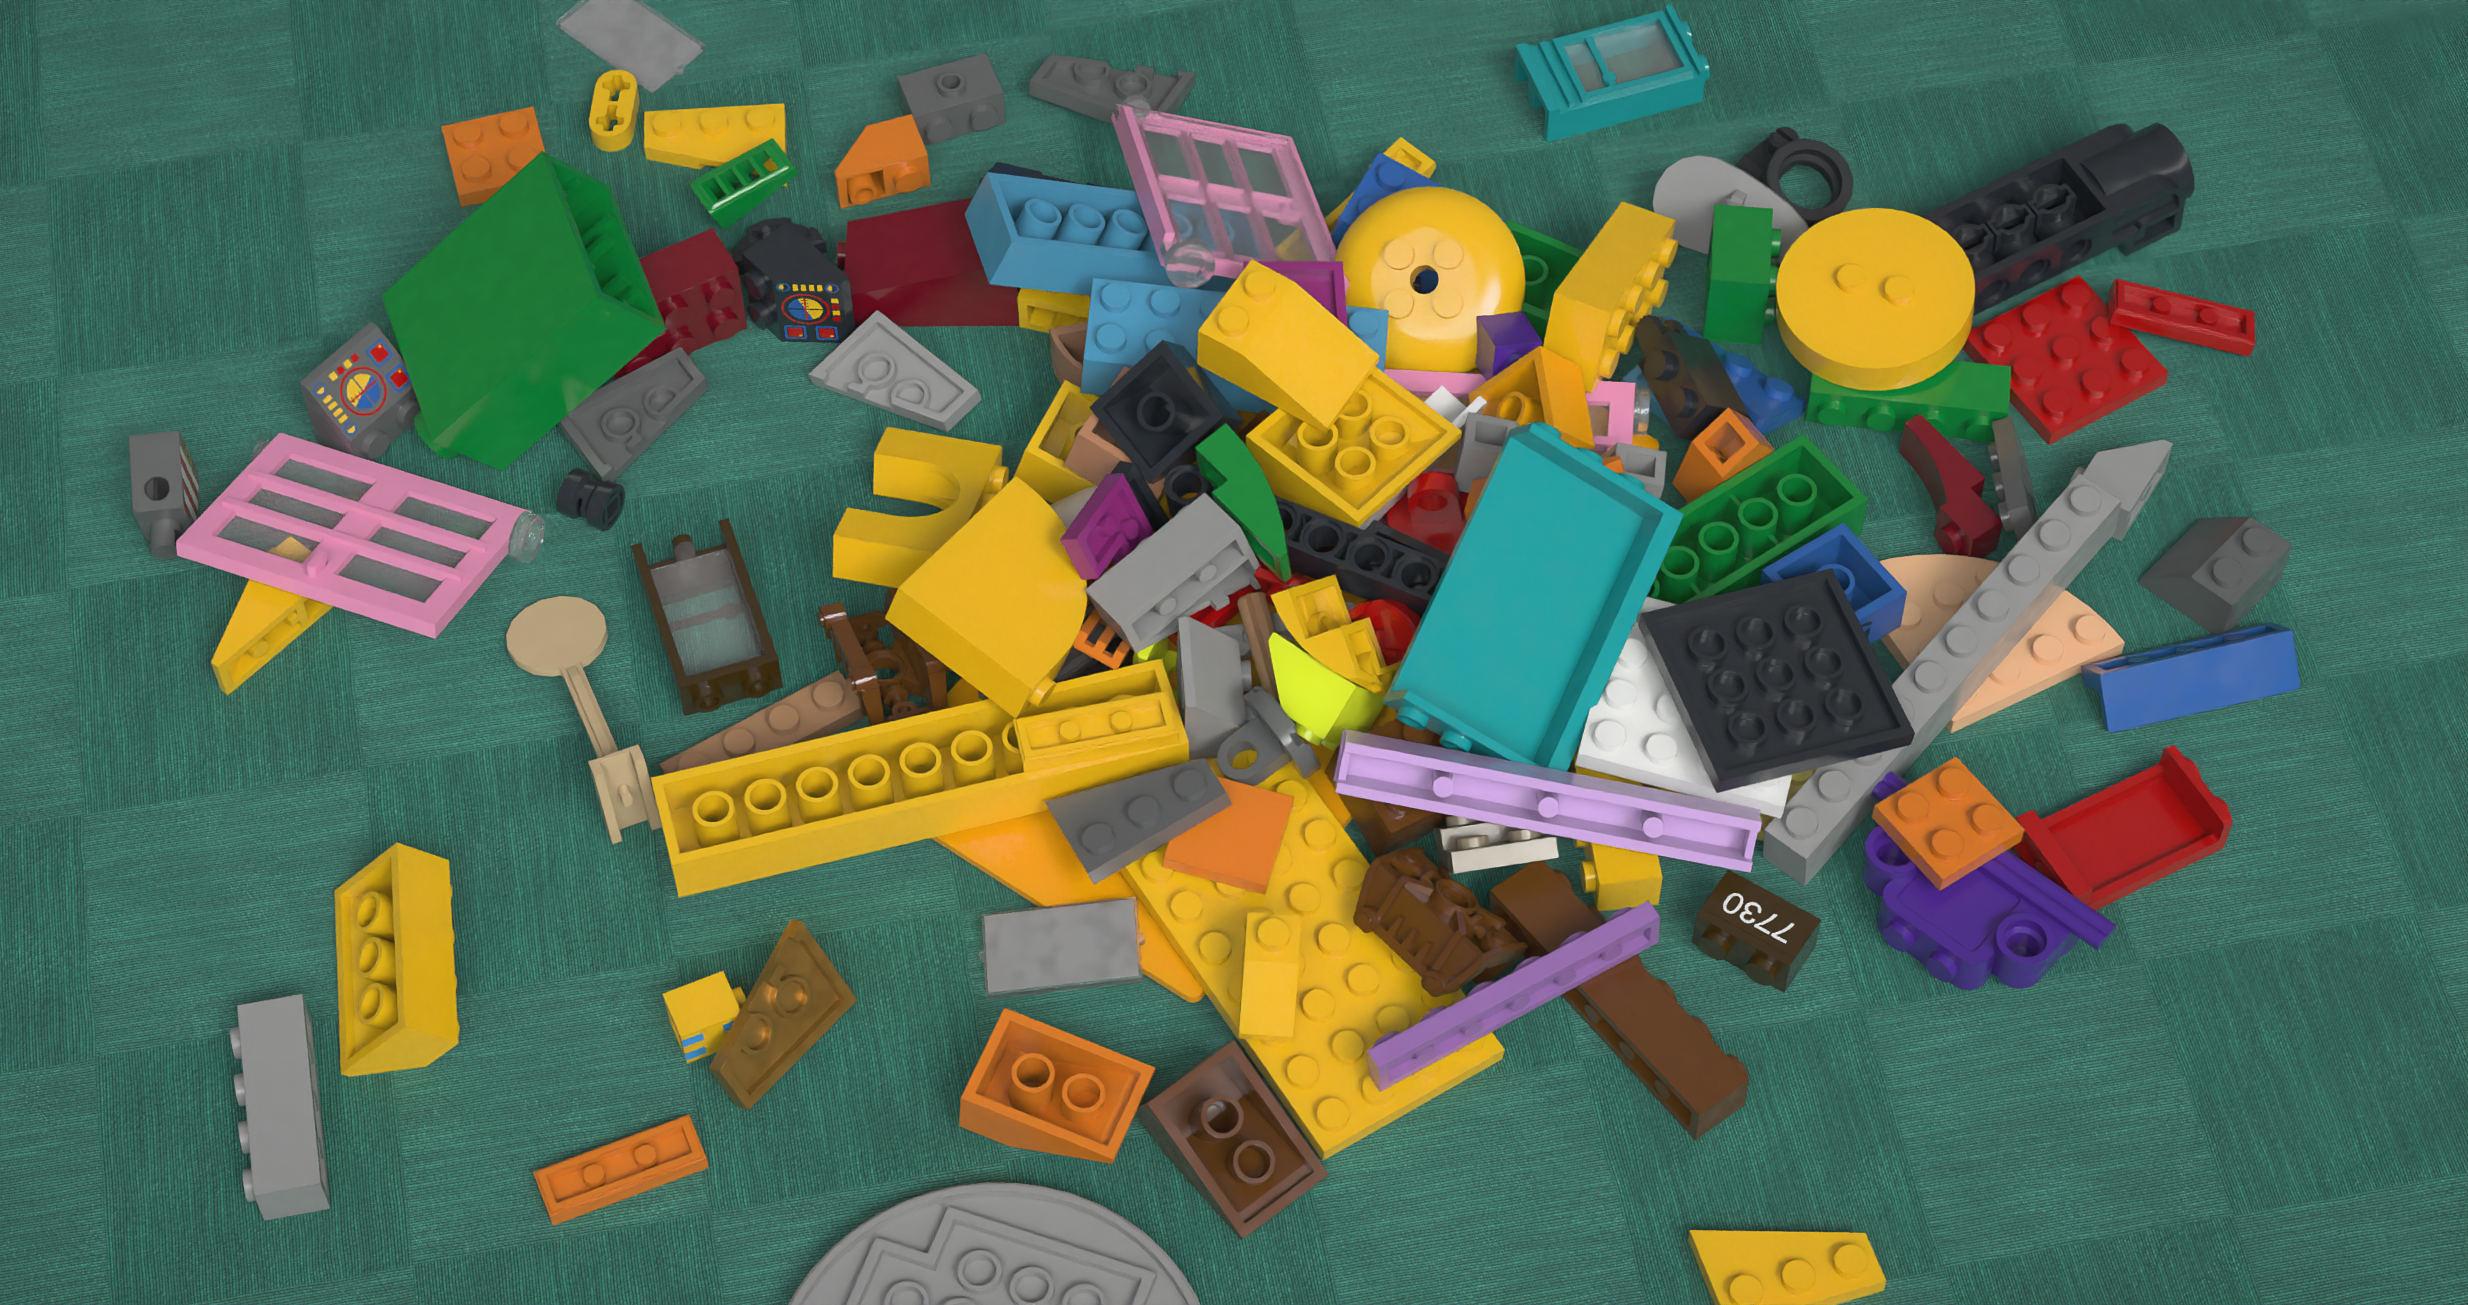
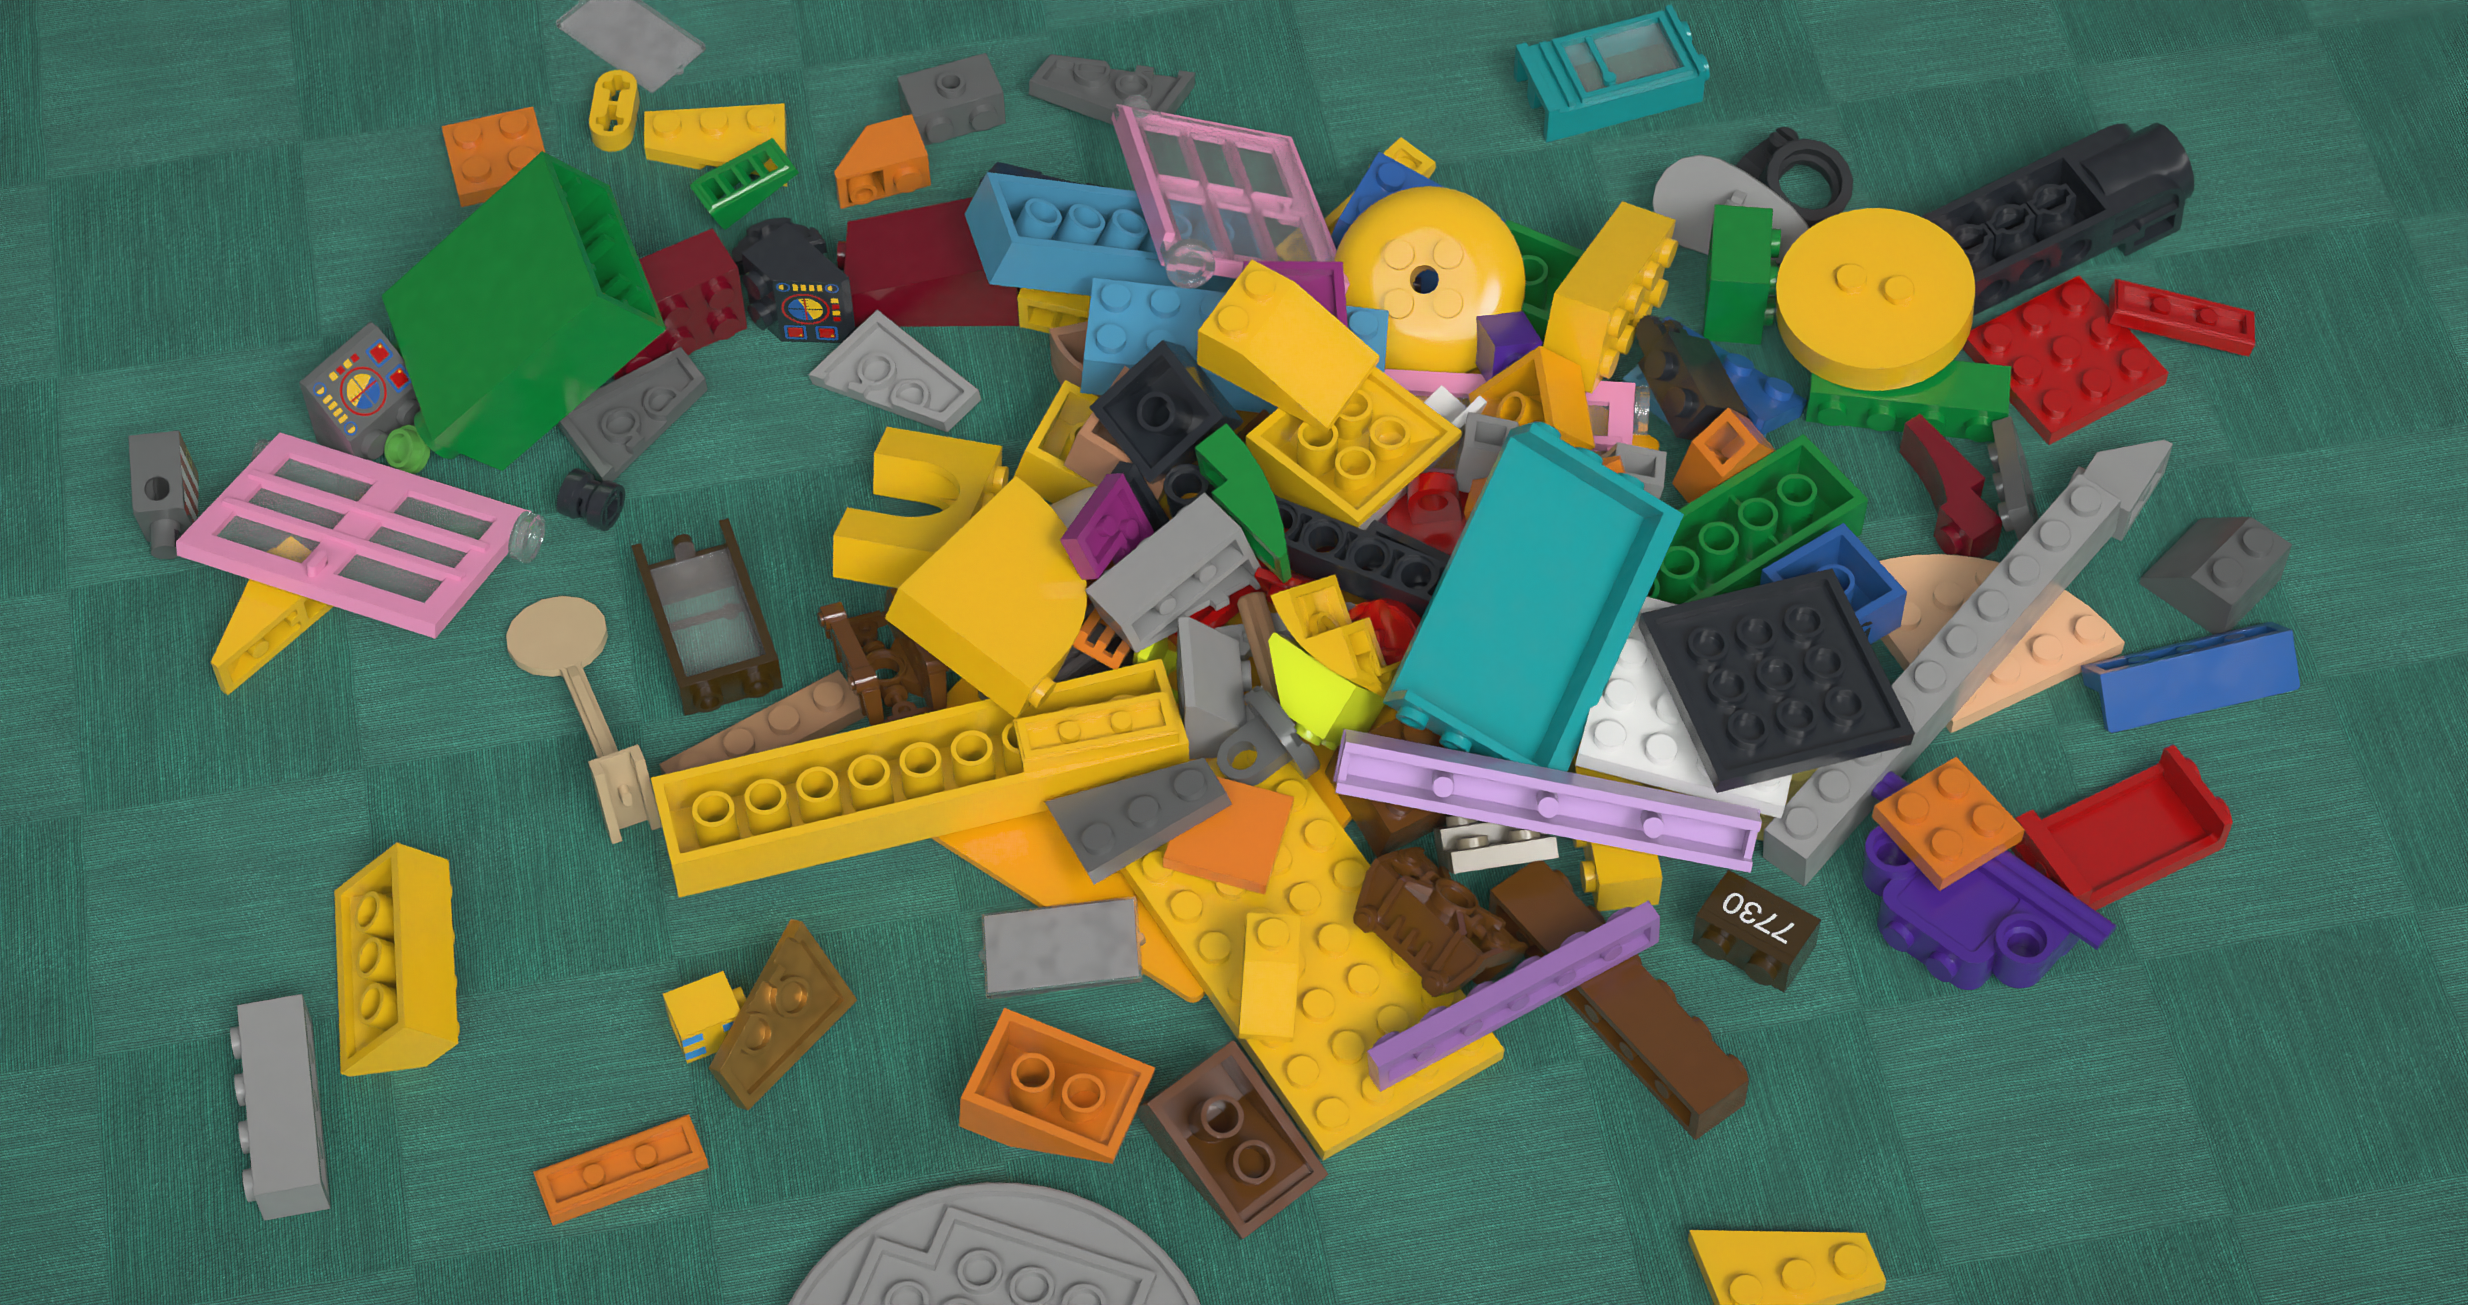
(406, 450): none -> bright green plate

